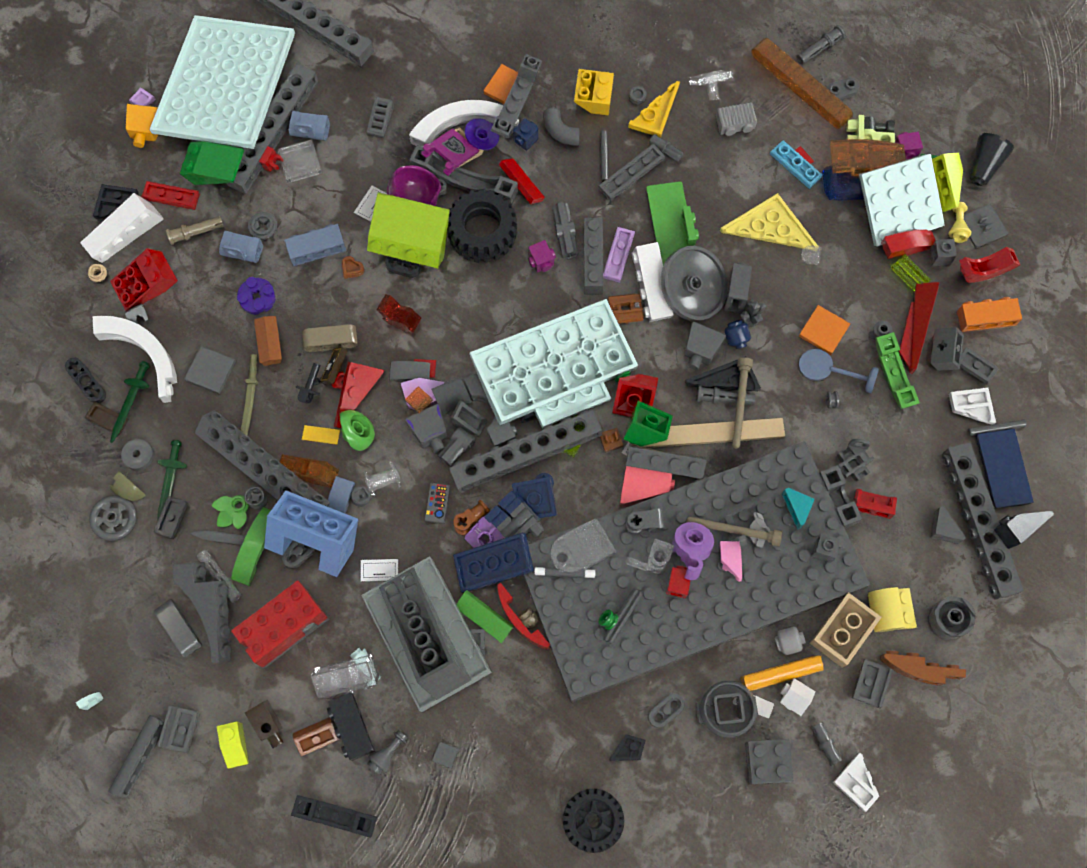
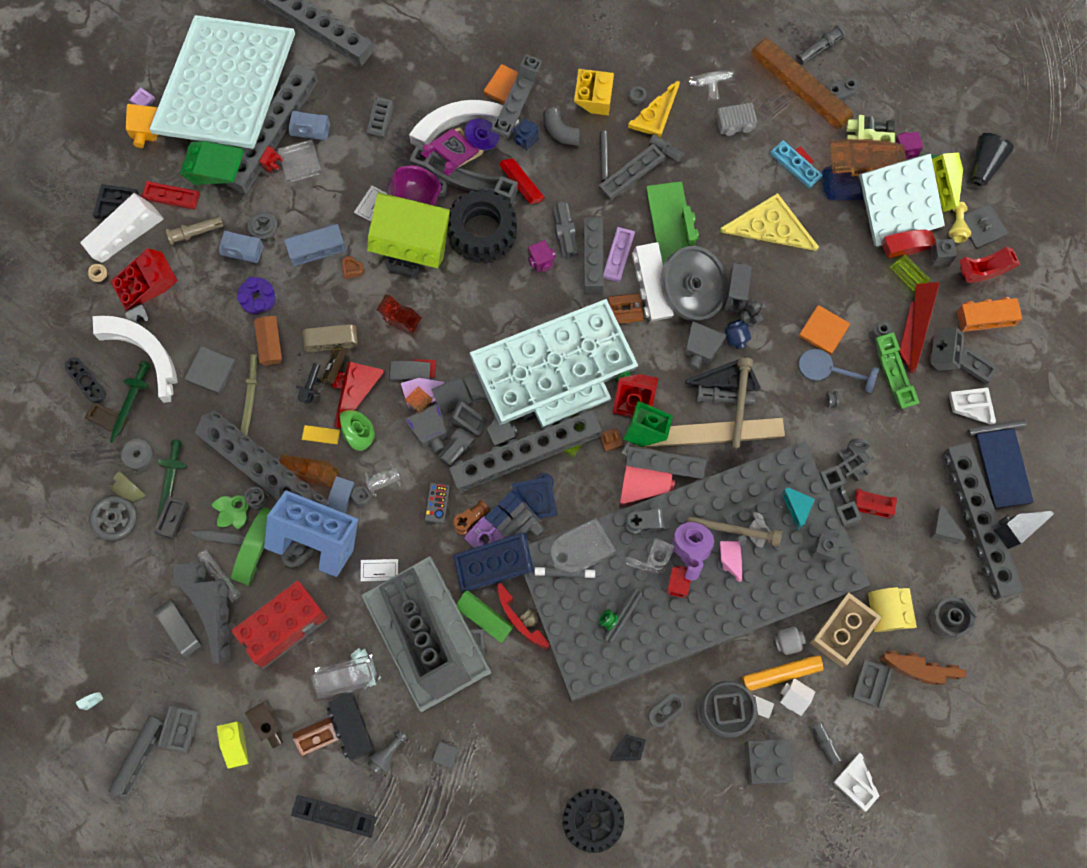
(811, 254): clear tile -> none

